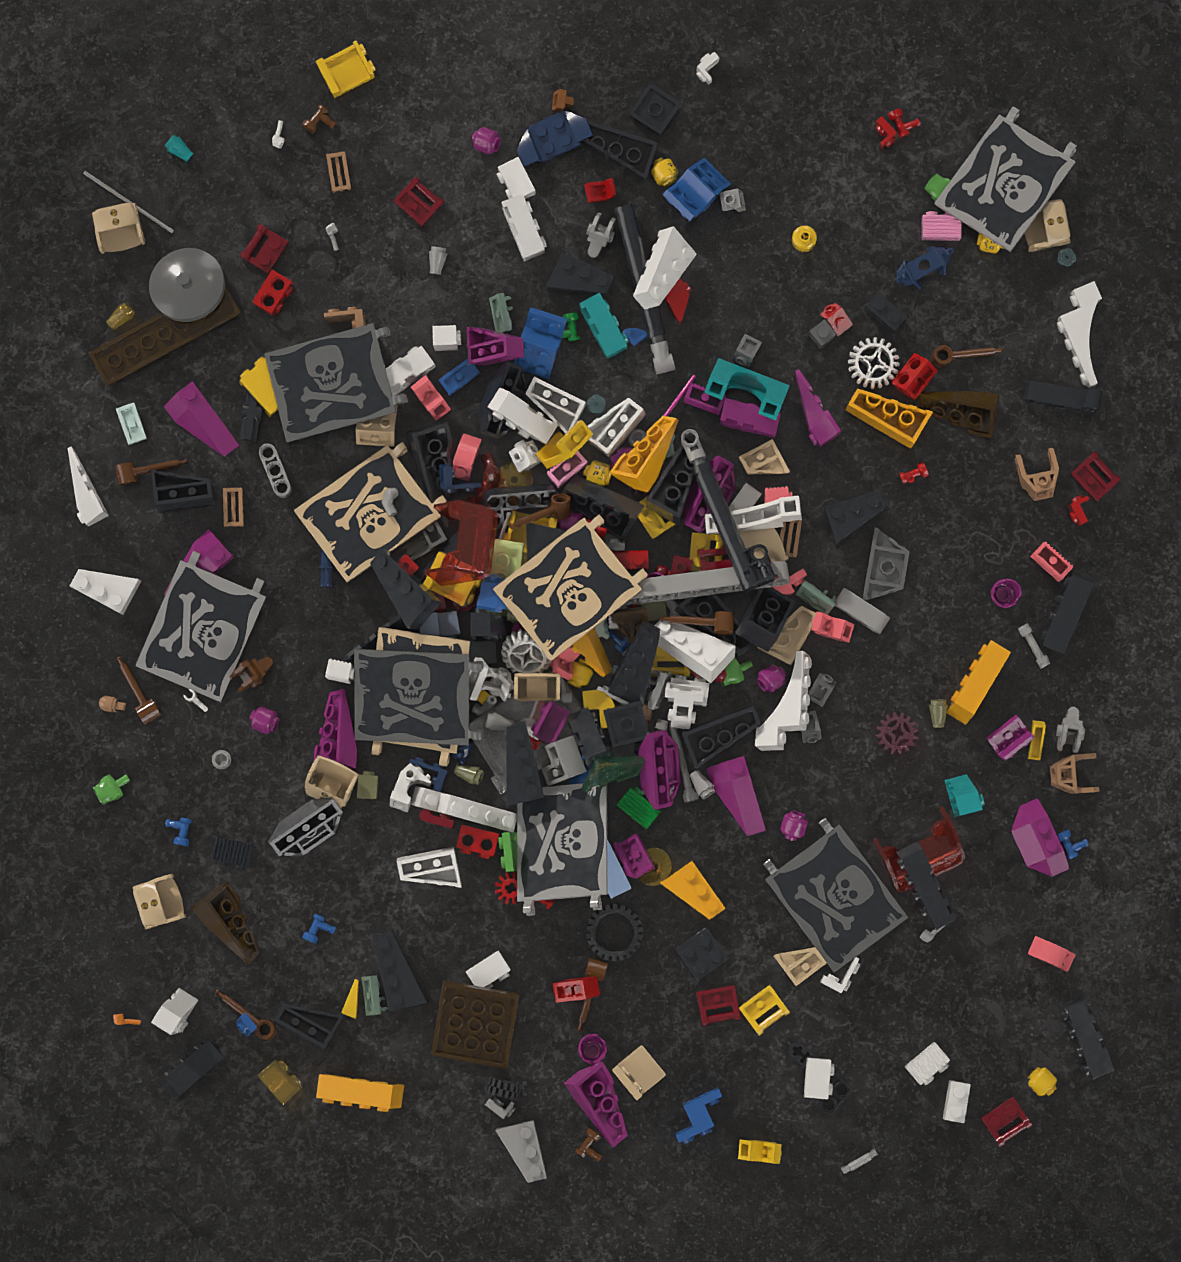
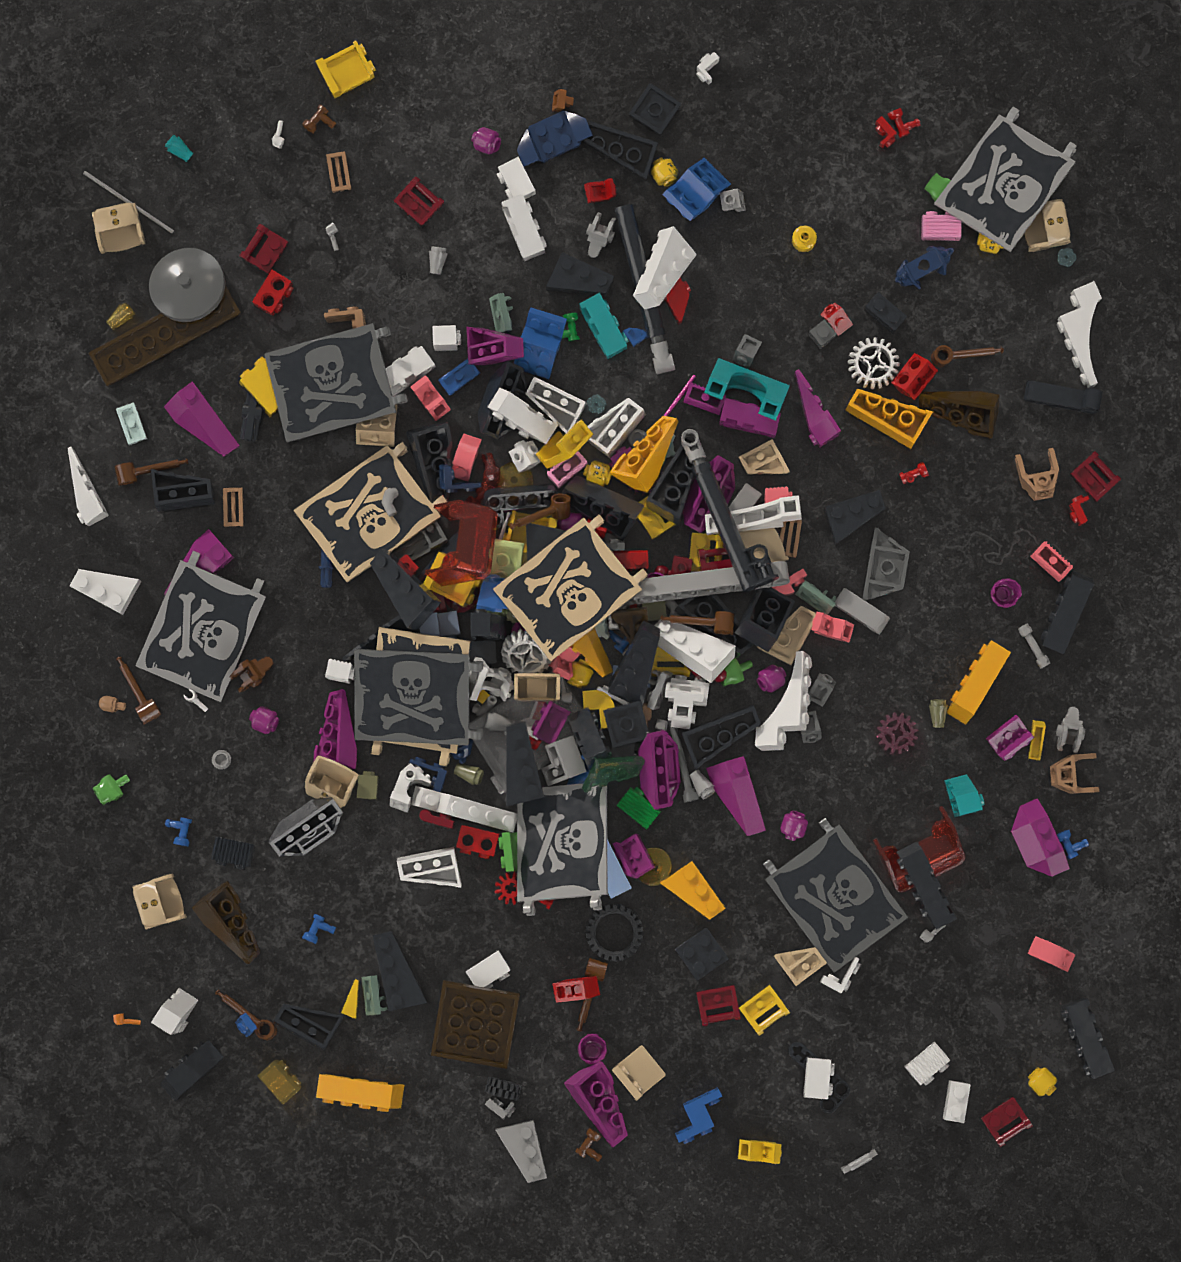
(271, 462): light grey beam -> none

